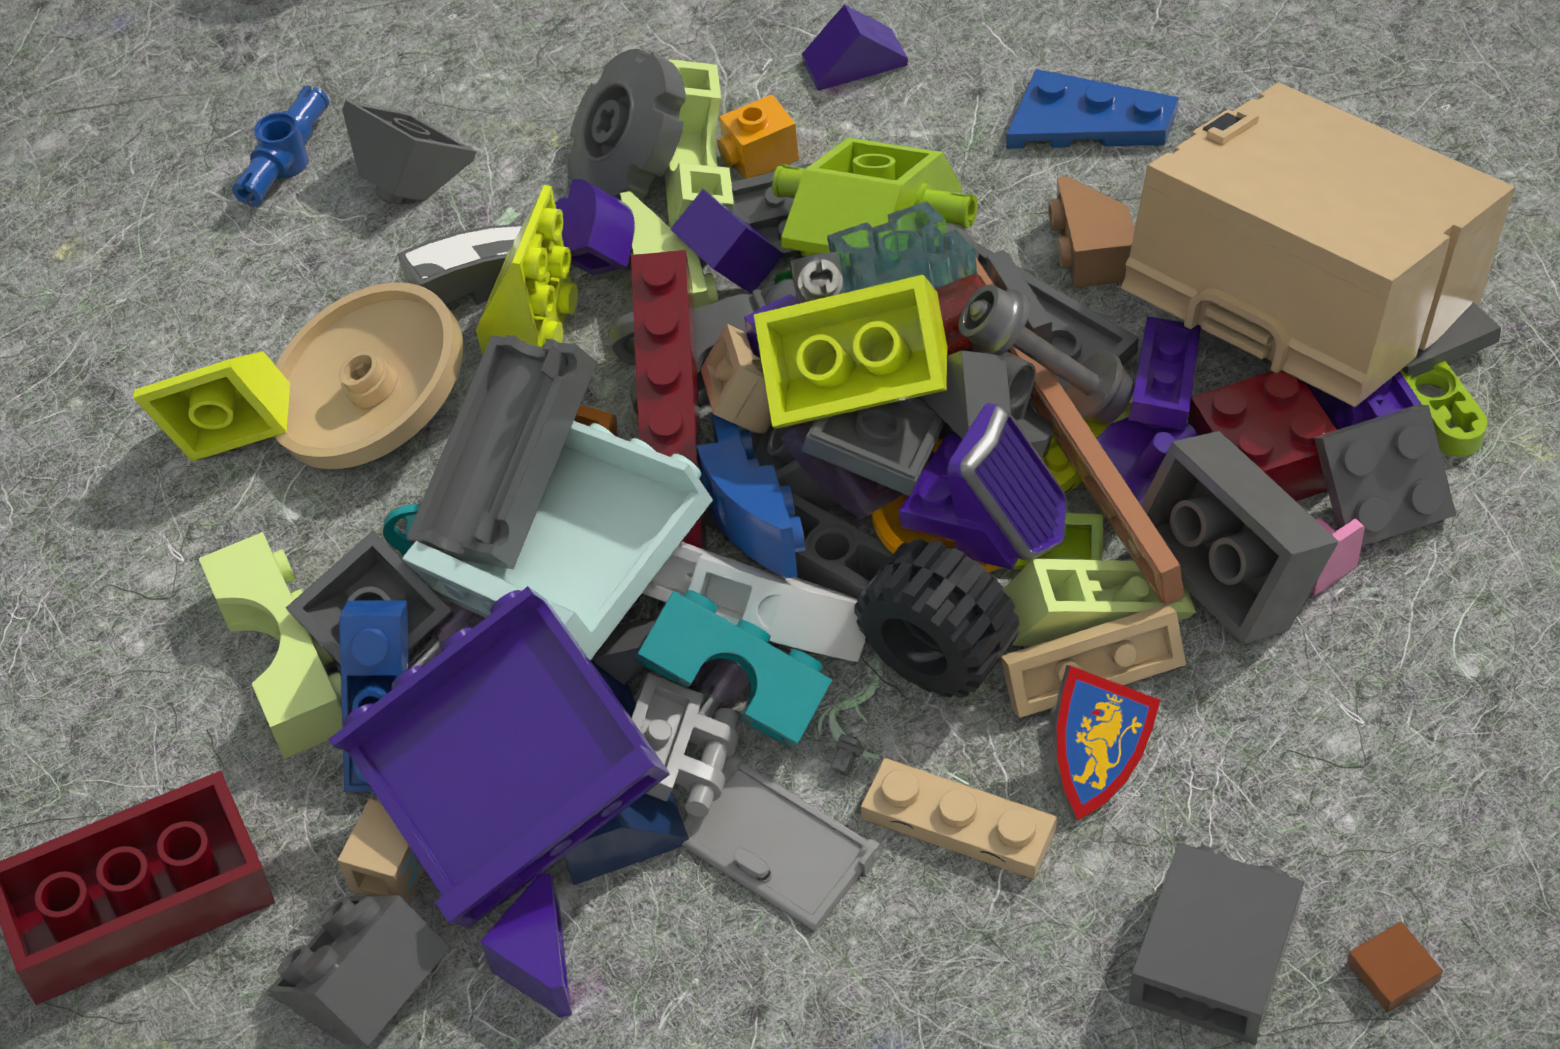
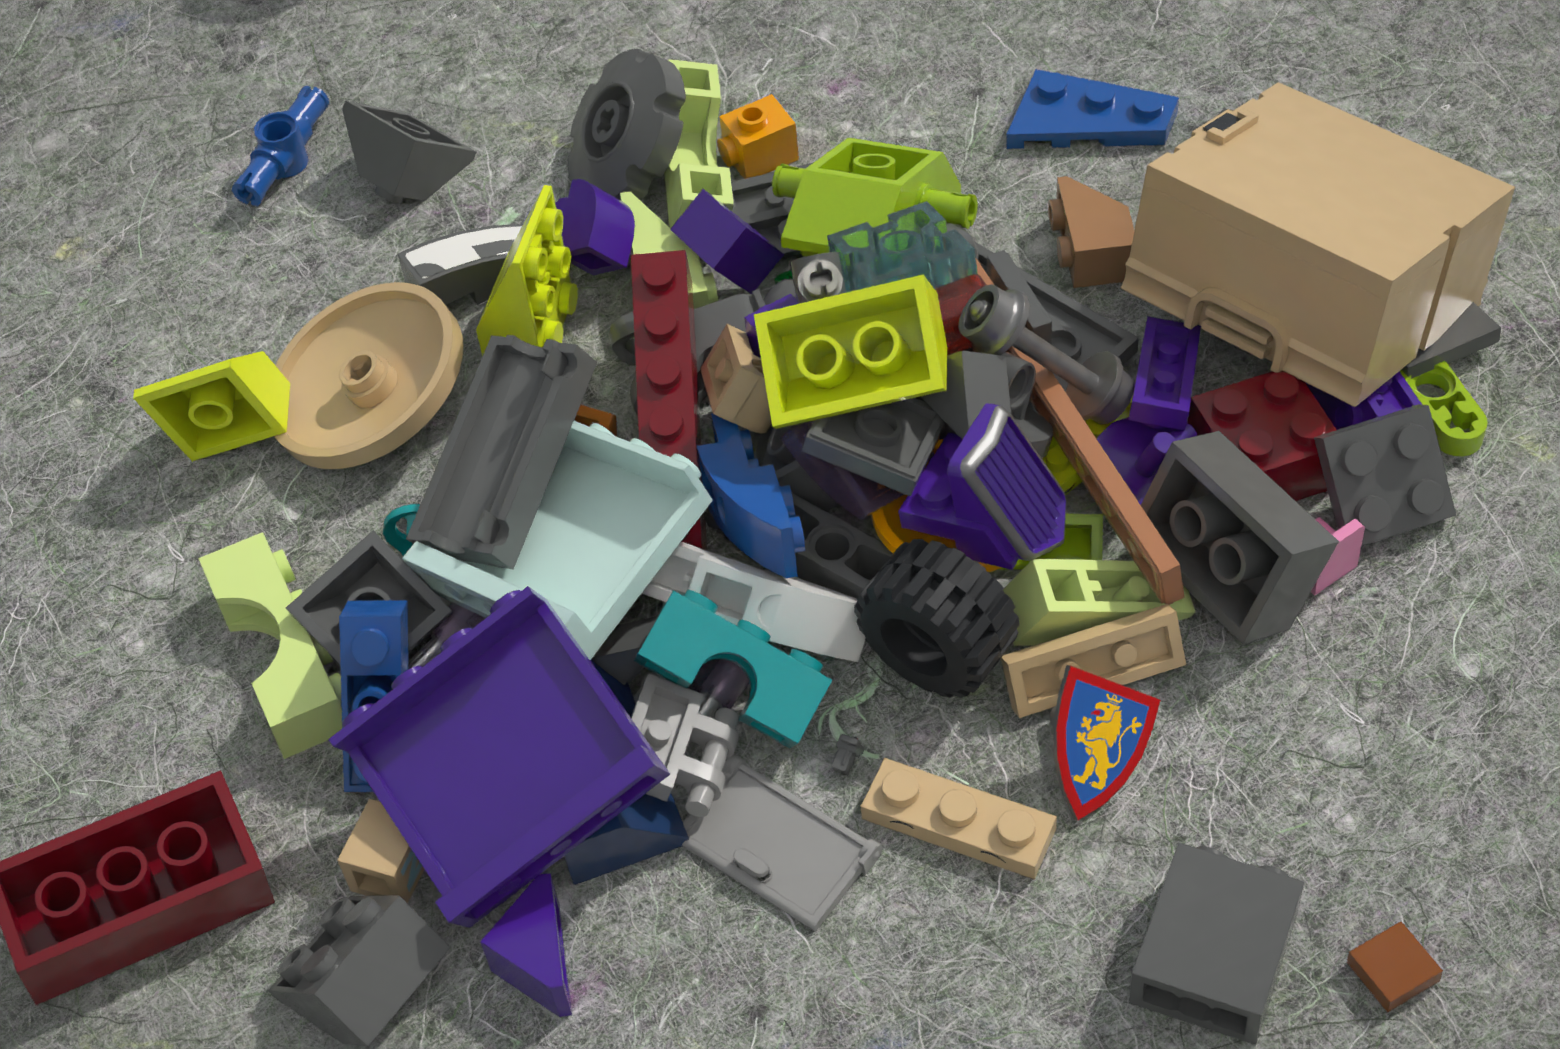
(852, 49): dark purple slope -> none

